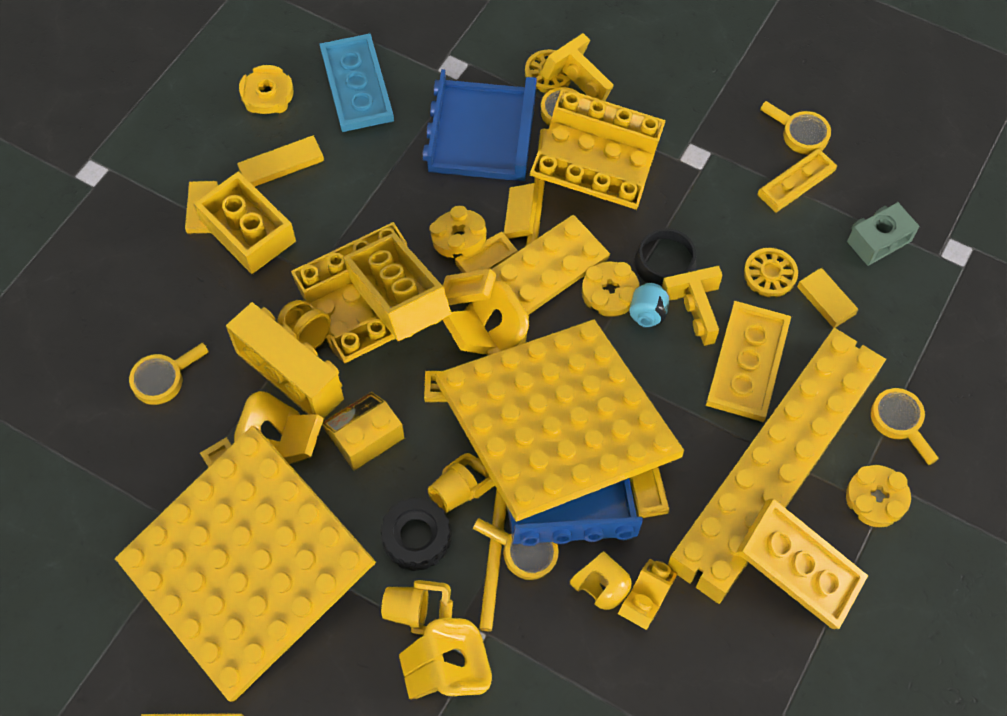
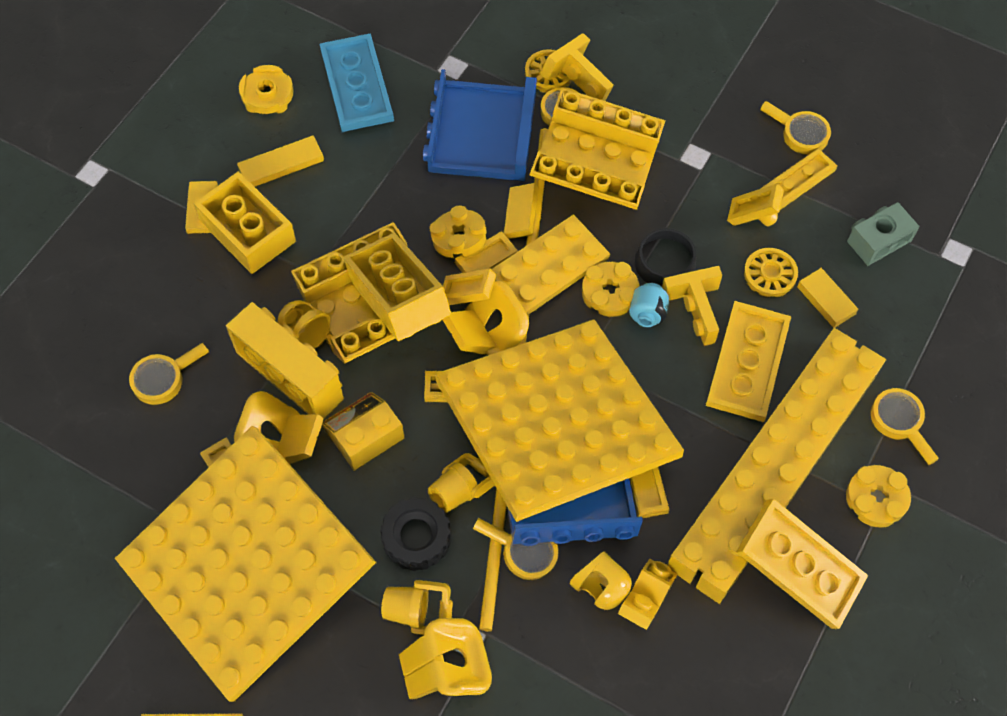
(758, 204): none -> yellow tile

